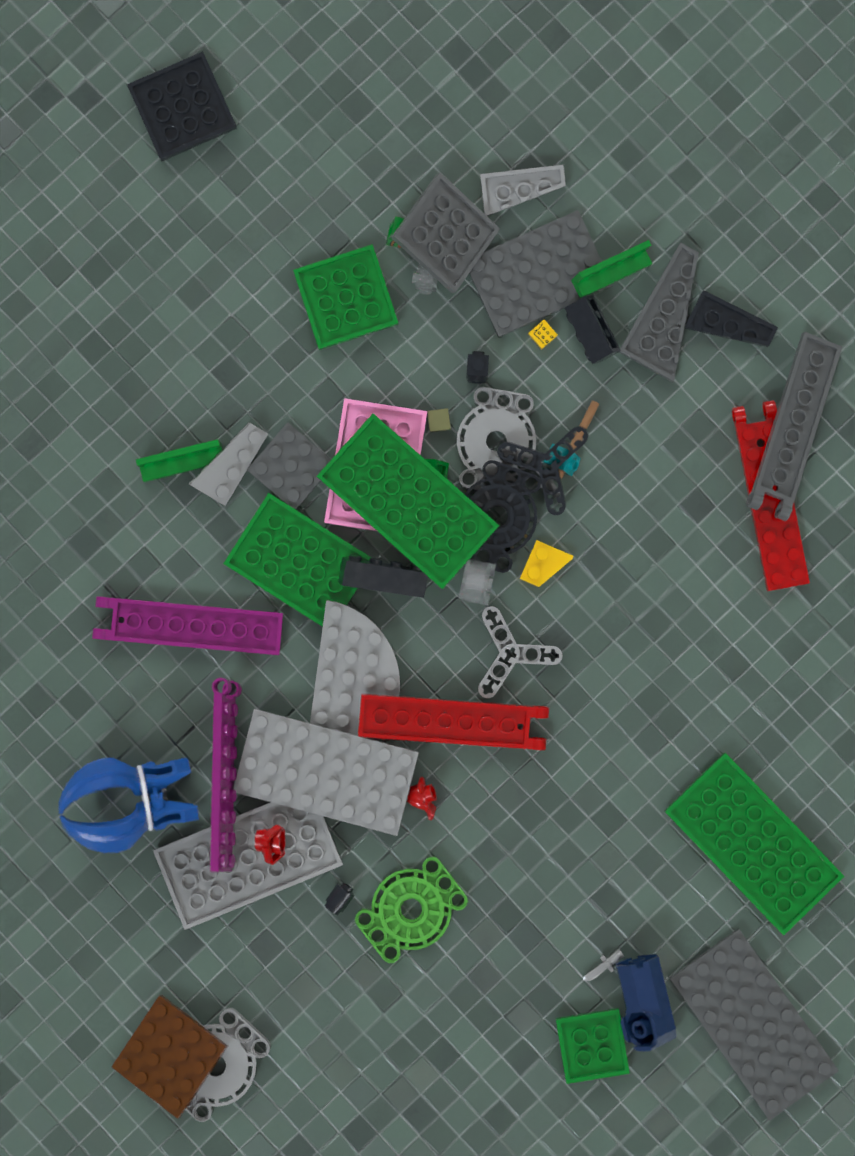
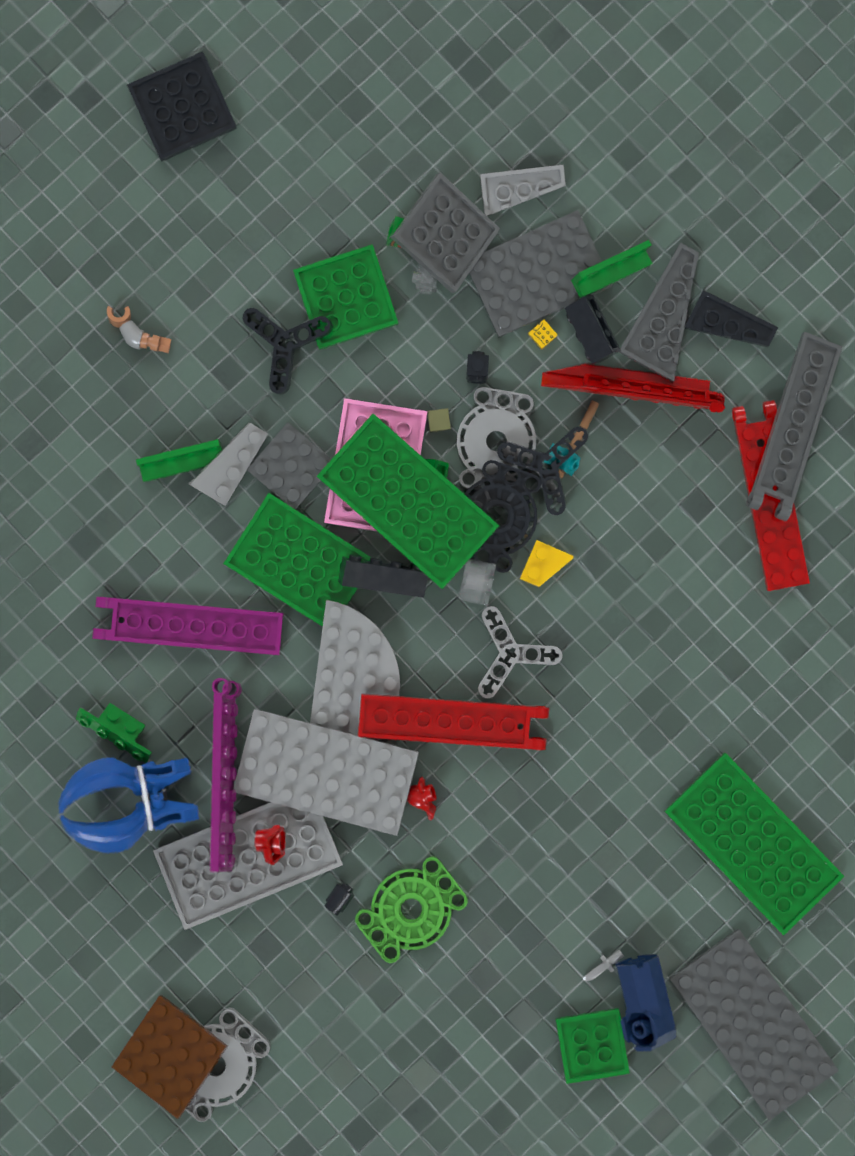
(117, 728): none -> green bracket
(136, 337): none -> nougat piece
(281, 351): none -> black piece
(635, 385): none -> red hinge

